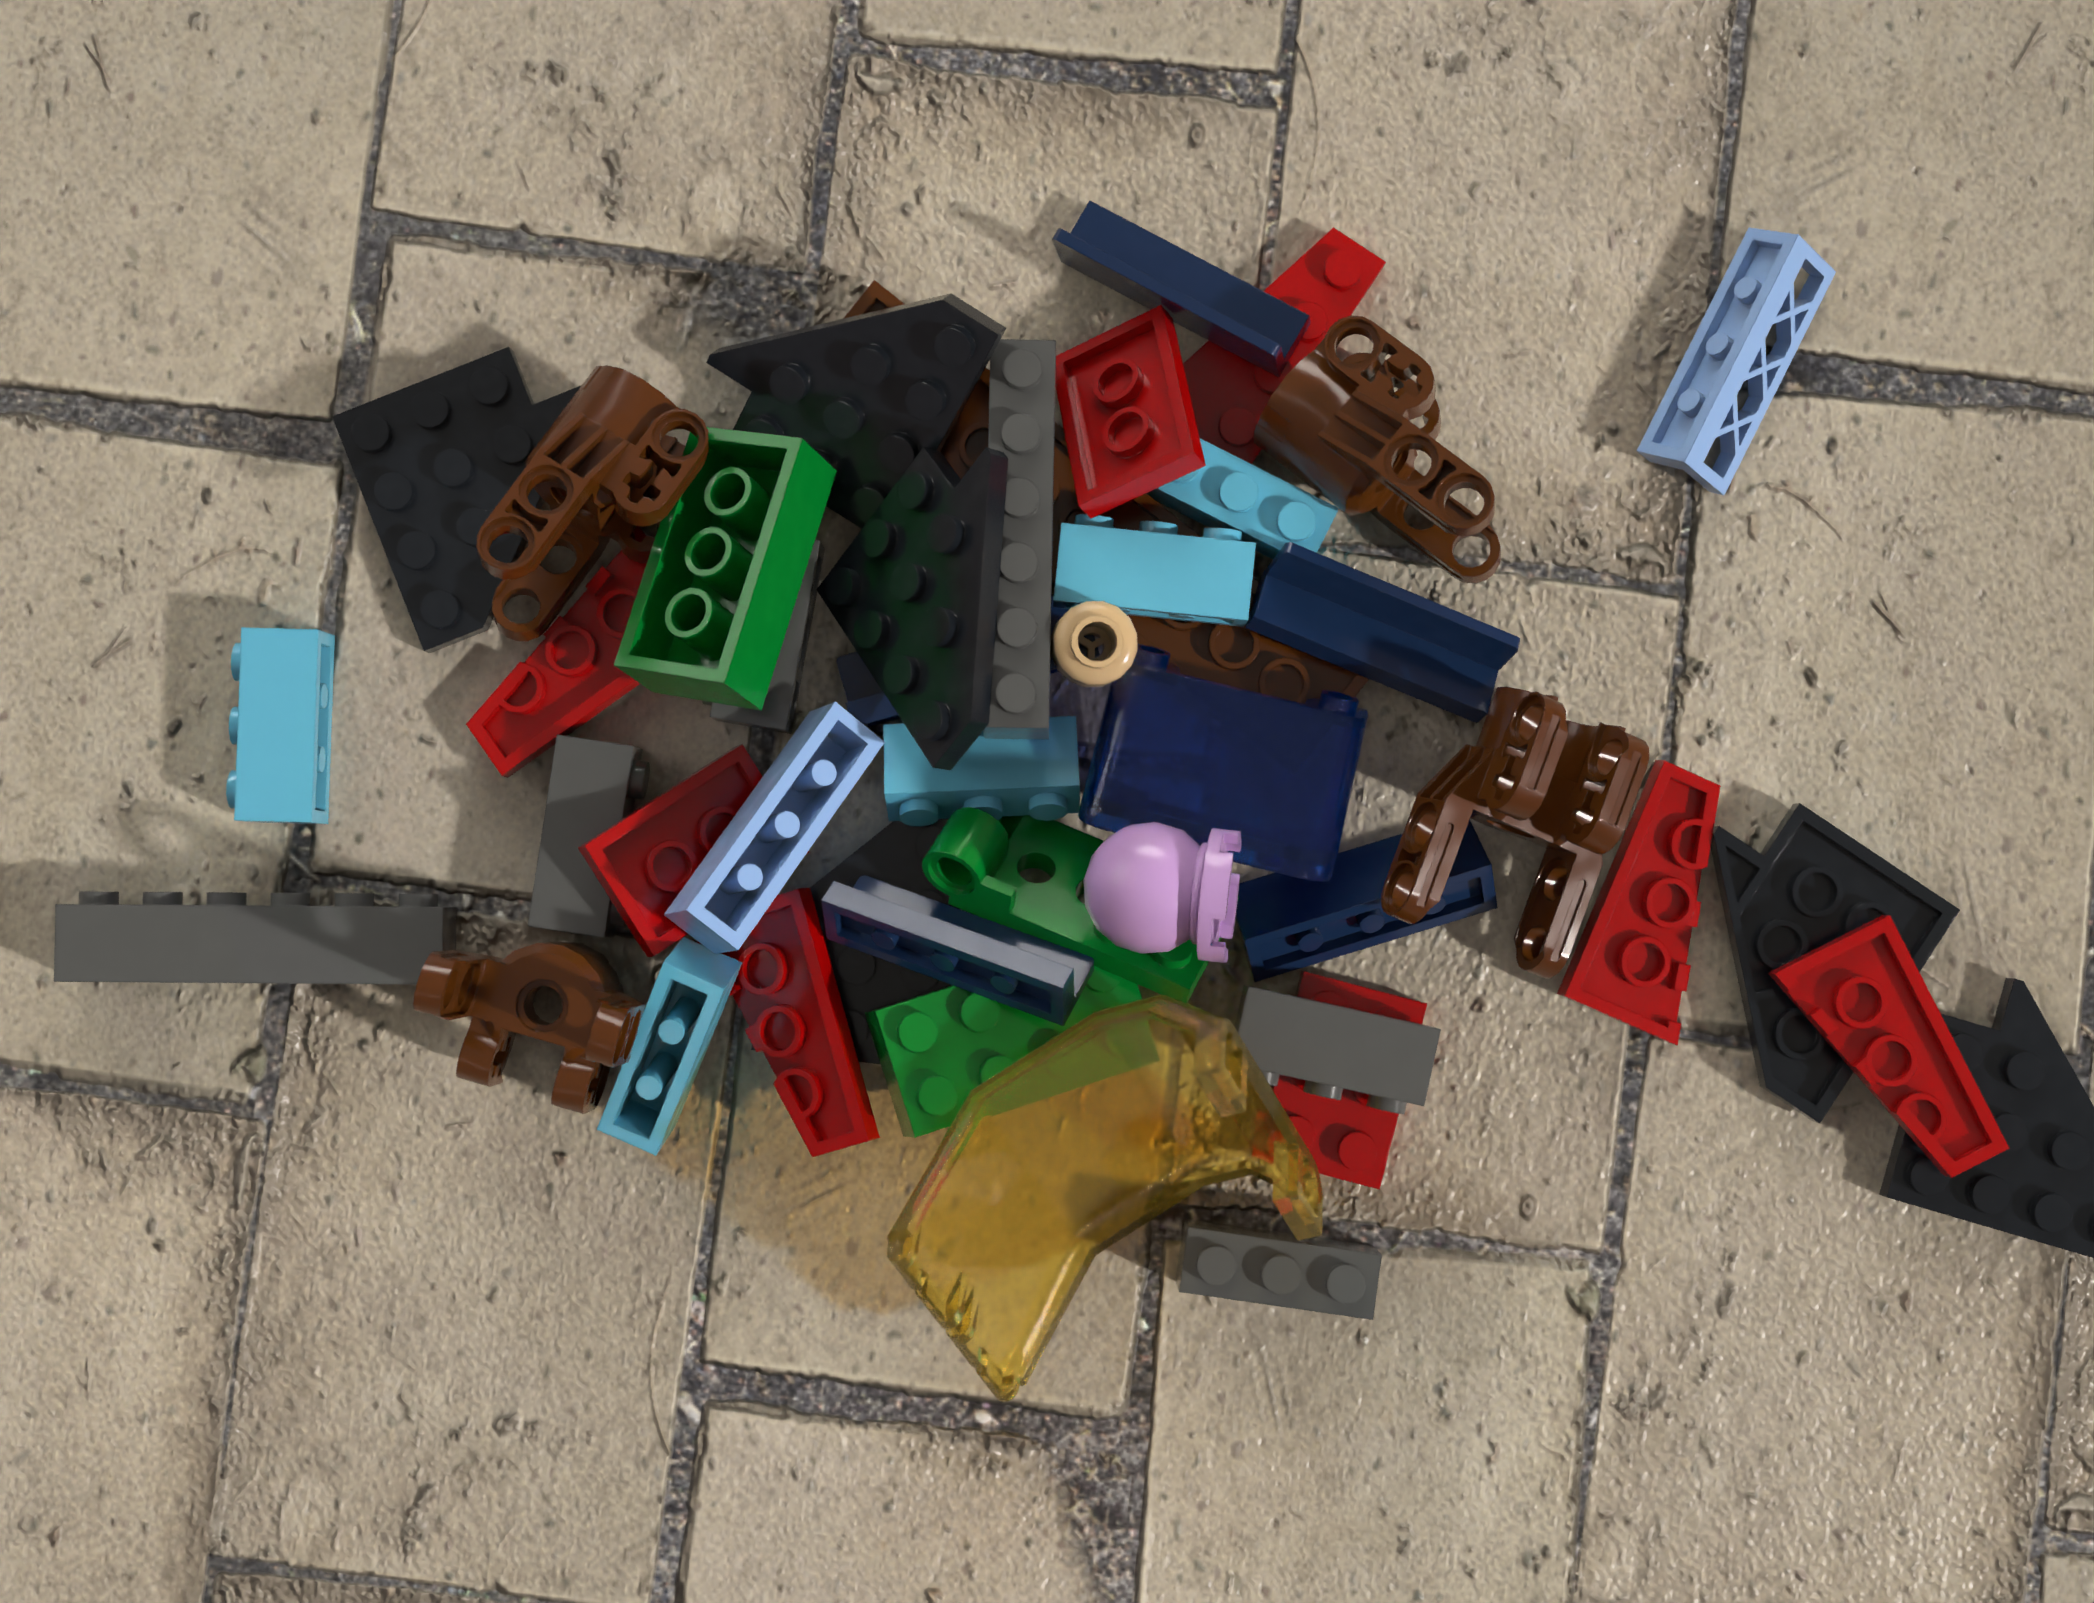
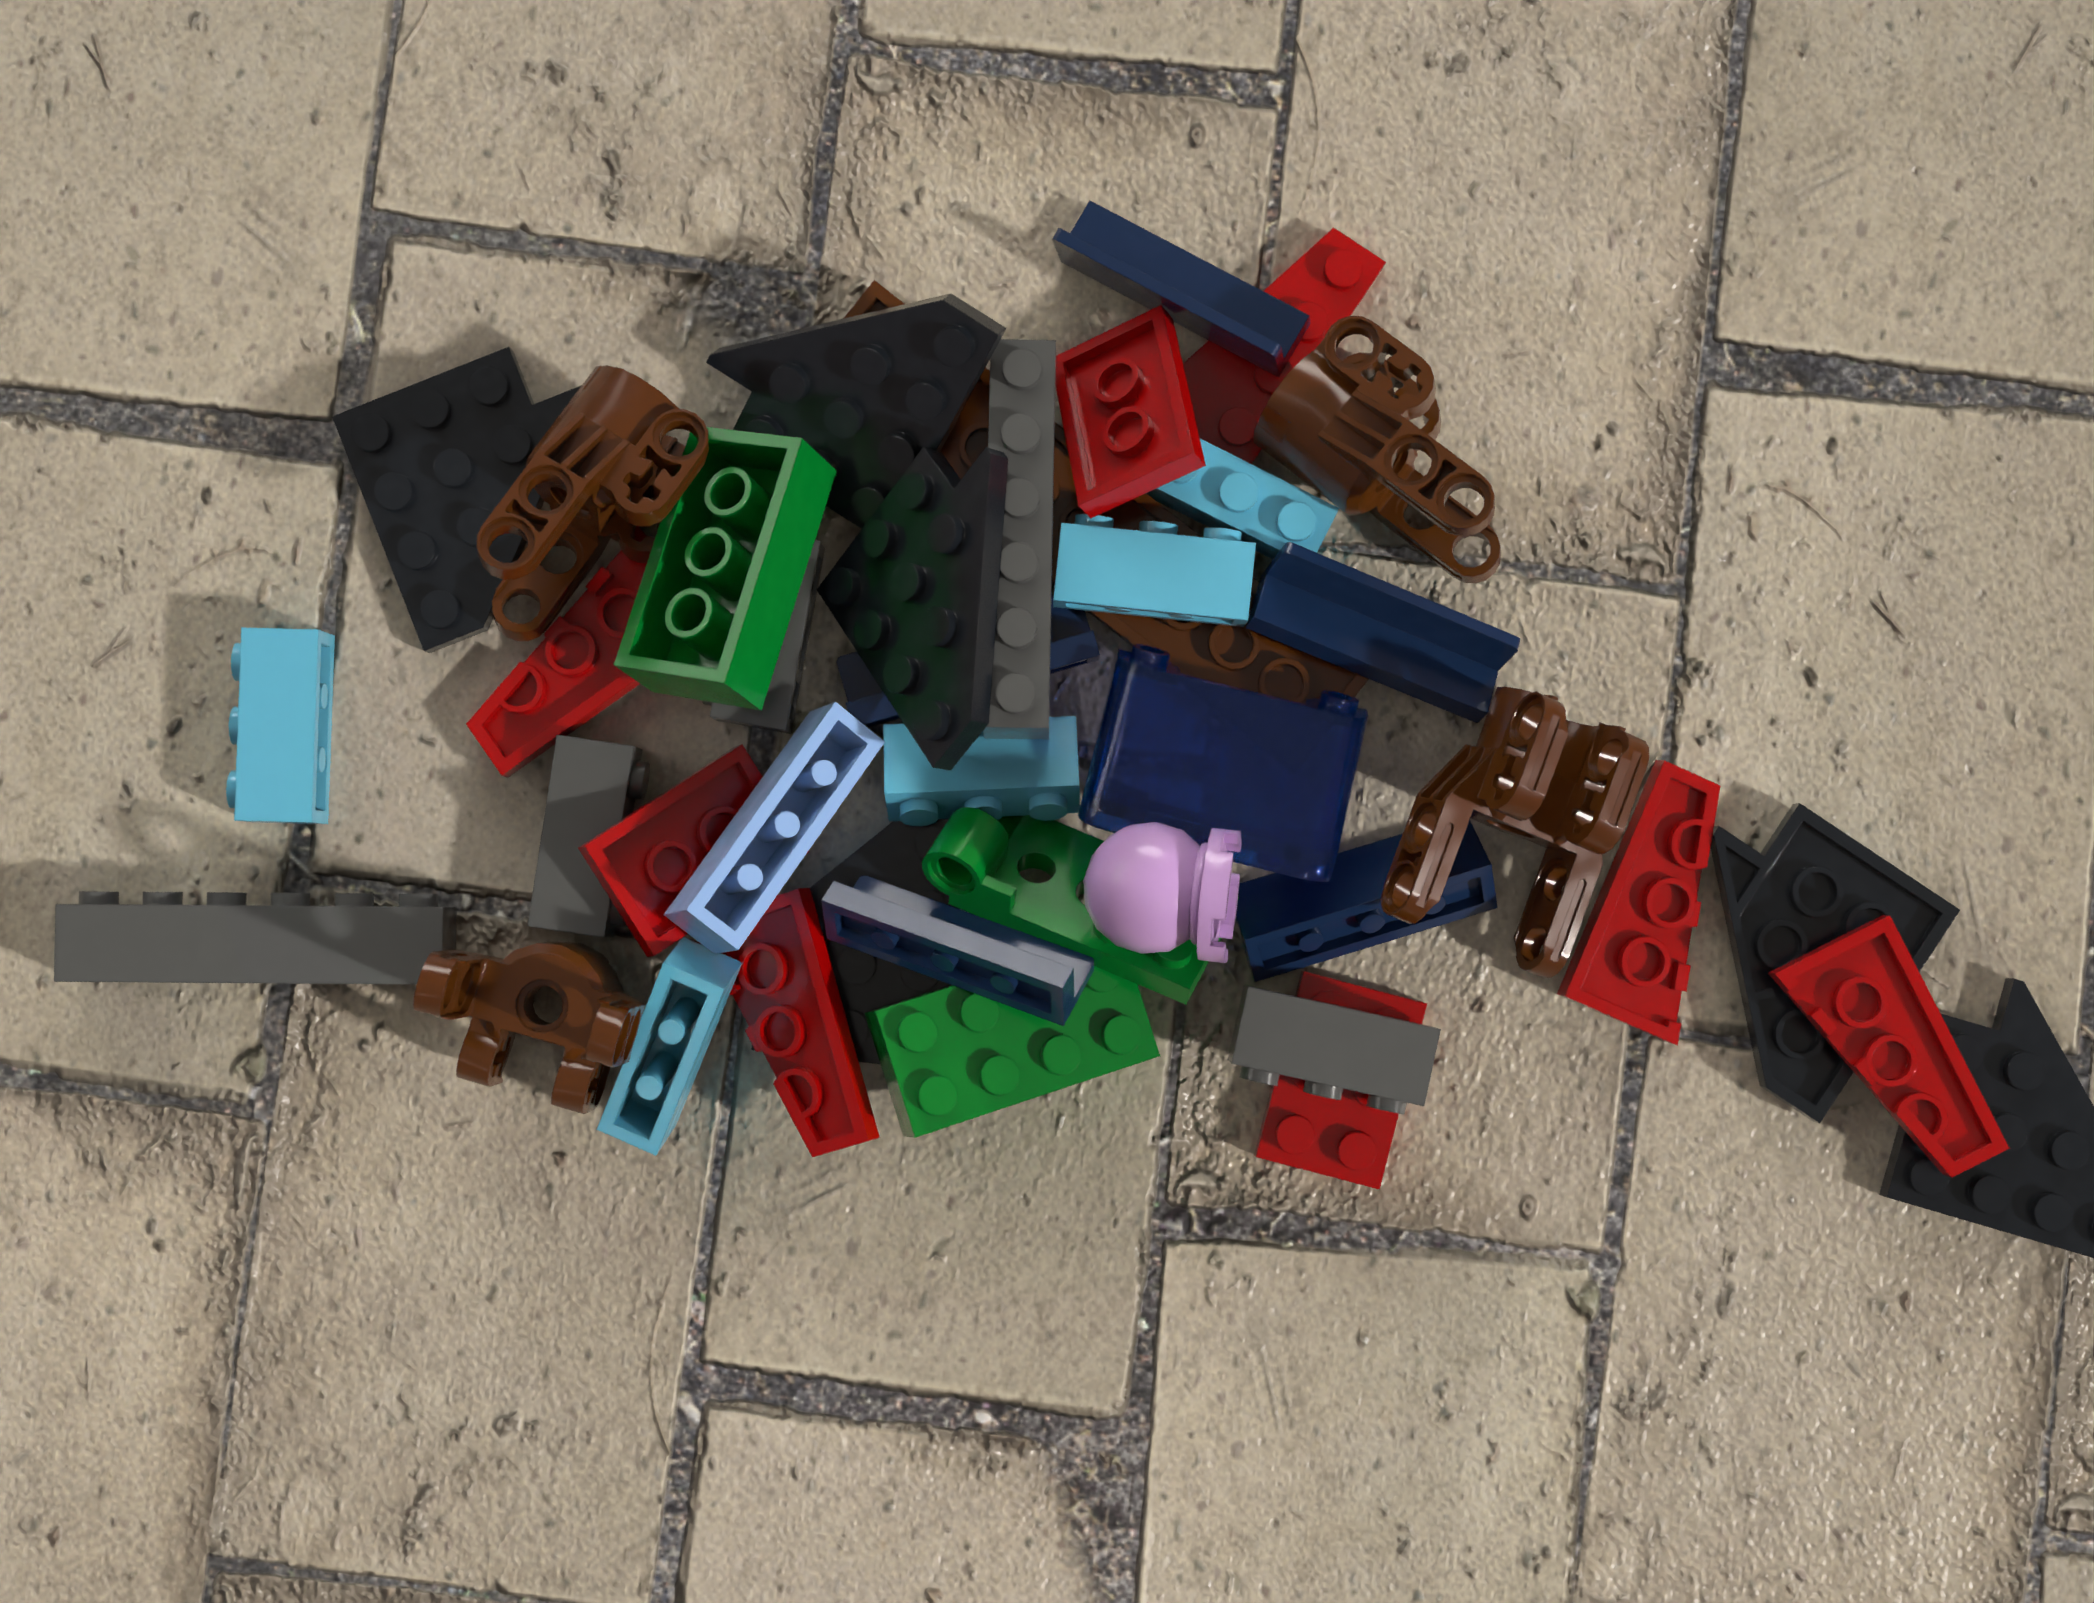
(1076, 1157): clear yellow windscreen -> none
(1115, 635): tan head -> none
(1278, 1269): dark grey brick -> none
(1733, 349): light blue fence -> none

